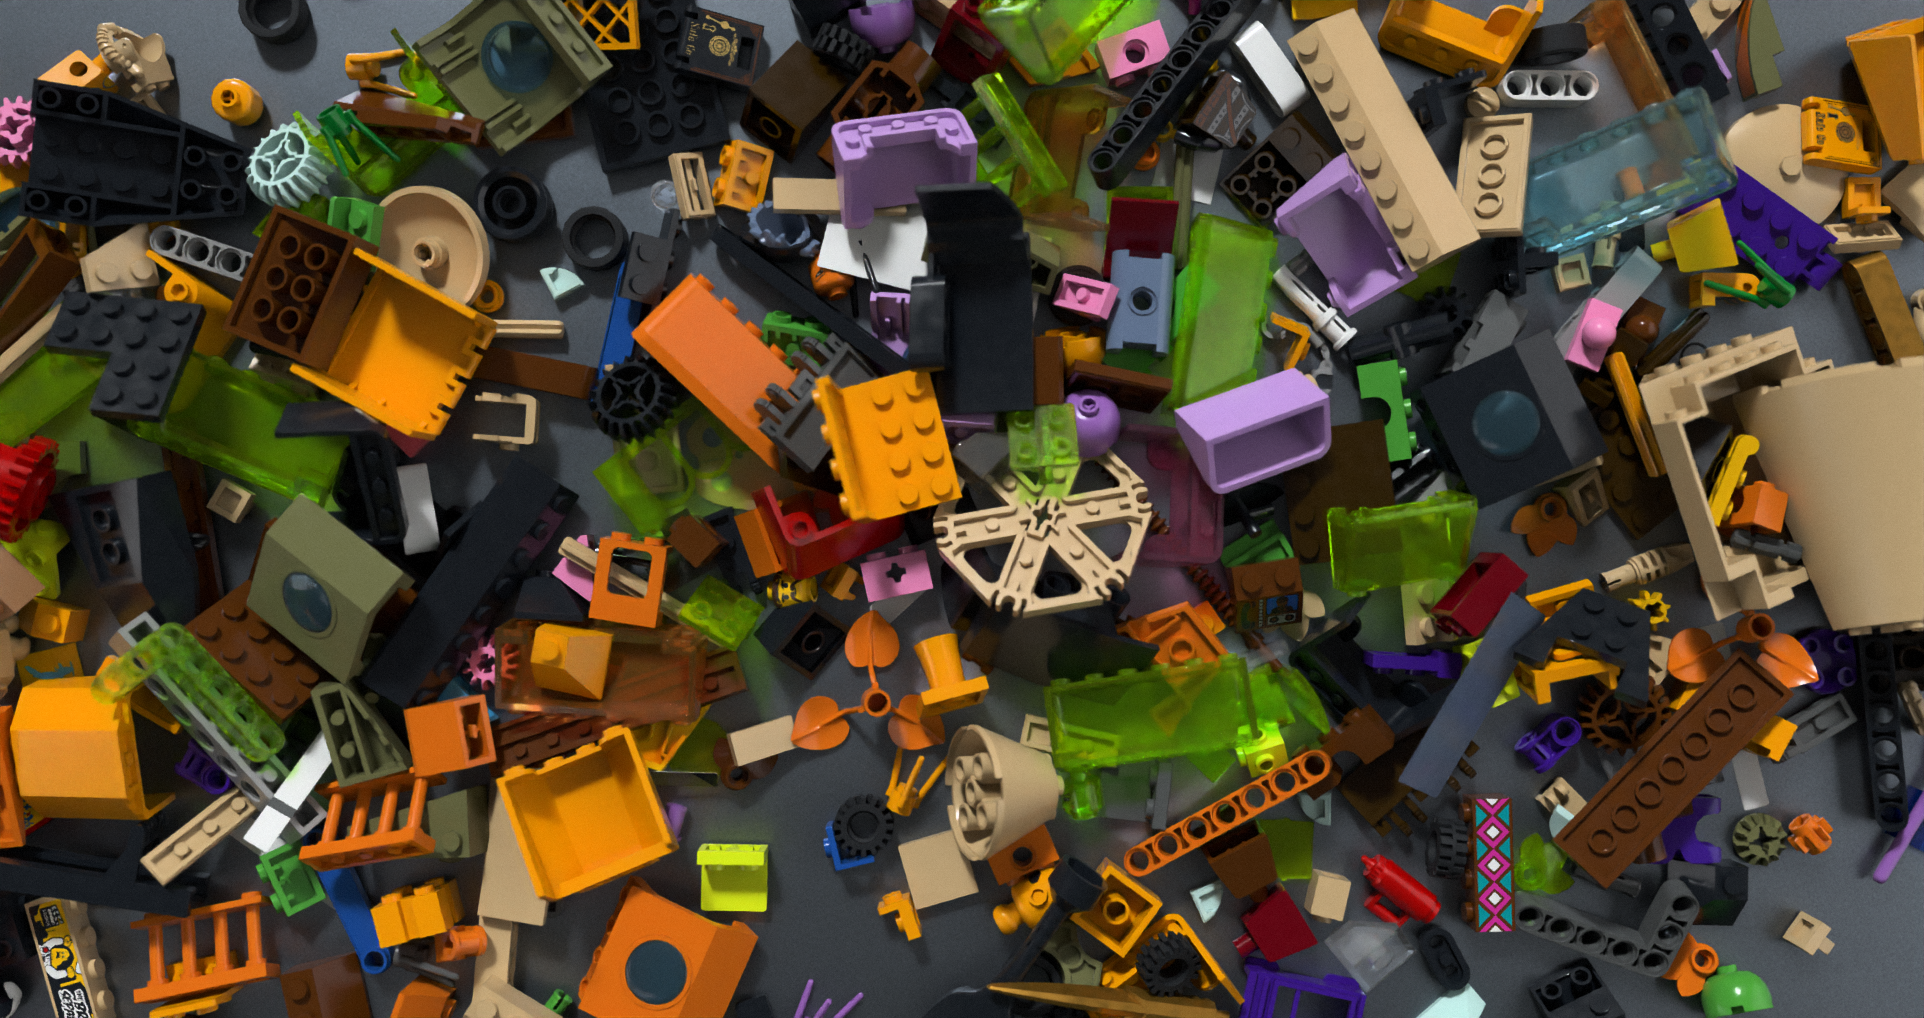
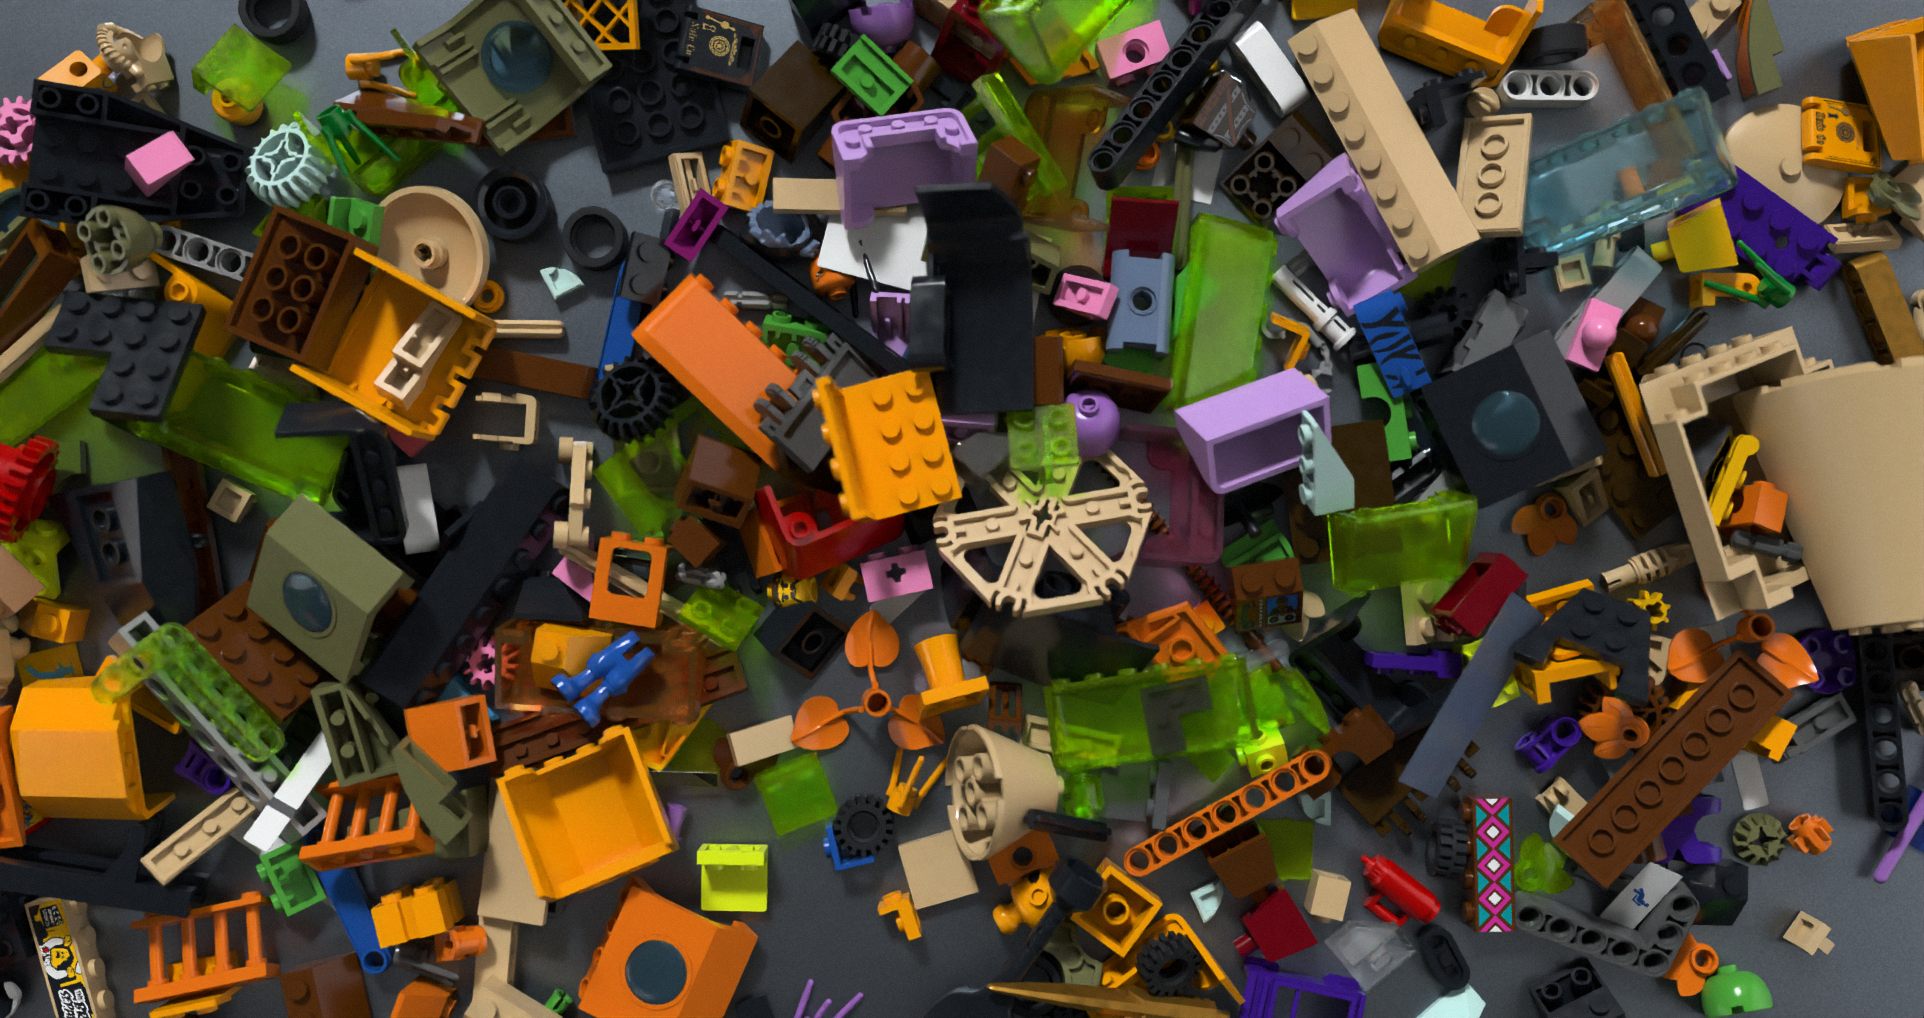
(118, 238): none -> olive piece
(157, 162): none -> bright pink slope
(240, 69): none -> clear neon green bracket
(417, 355): none -> tan slope
(429, 790): none -> olive slope
(580, 456): none -> tan plate
(613, 668): none -> blue piece
(696, 225): none -> magenta slope
(700, 576): none -> light grey axle
(718, 481): none -> reddish brown slope
(758, 300): none -> light grey axle
(796, 793): none -> clear neon green bracket
(871, 76): none -> bright green plate
(1004, 720): none -> reddish brown tile
(1011, 168): none -> reddish brown brick
(1067, 825): none -> black axle
(1166, 705): none -> clear smoke plate
(1326, 479): none -> light aqua slope
(1391, 342): none -> blue door
(1610, 726): none -> orange plate
(1641, 895): none -> white sticker
(1886, 192): none -> olive plate

